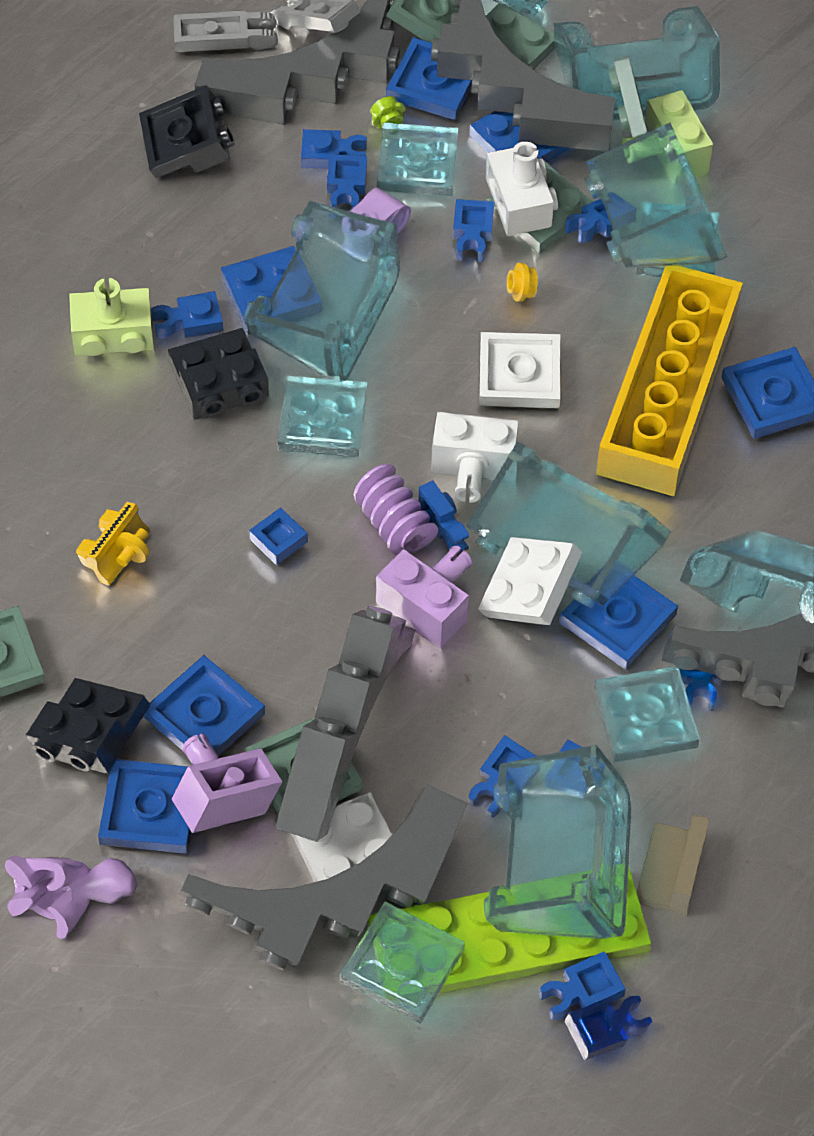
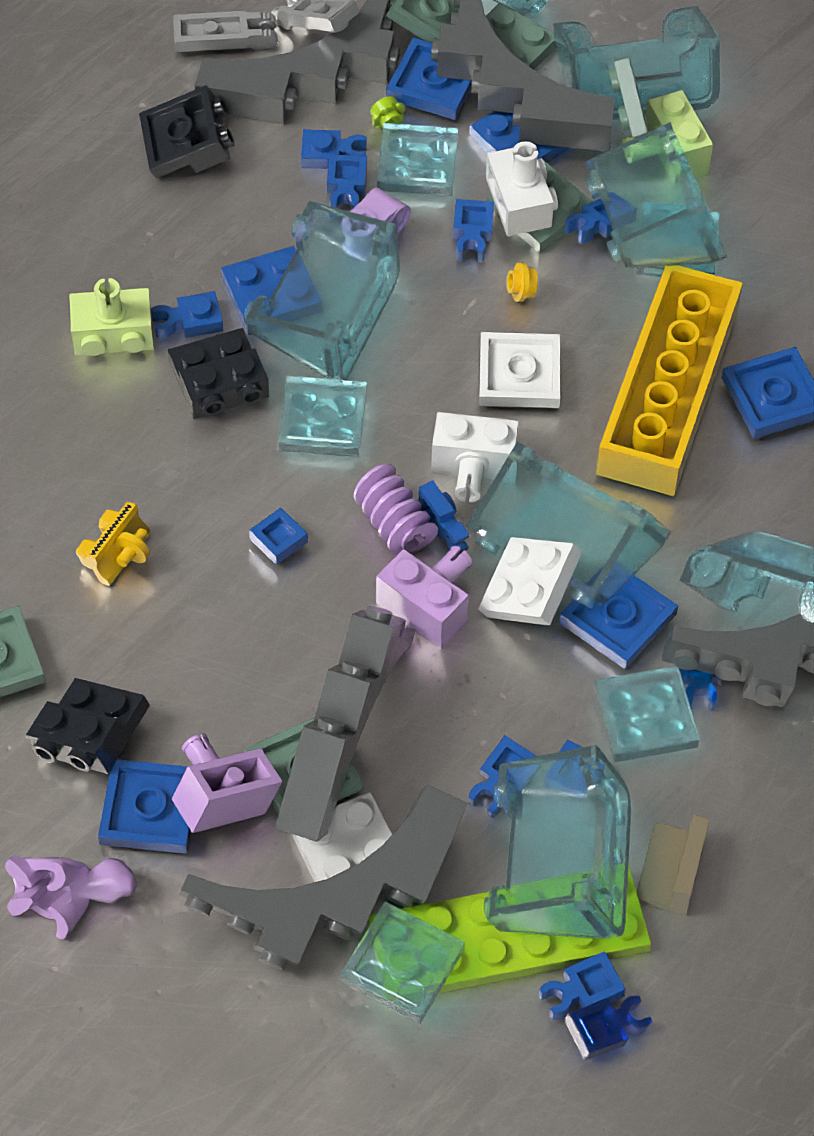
(204, 703): blue plate -> none

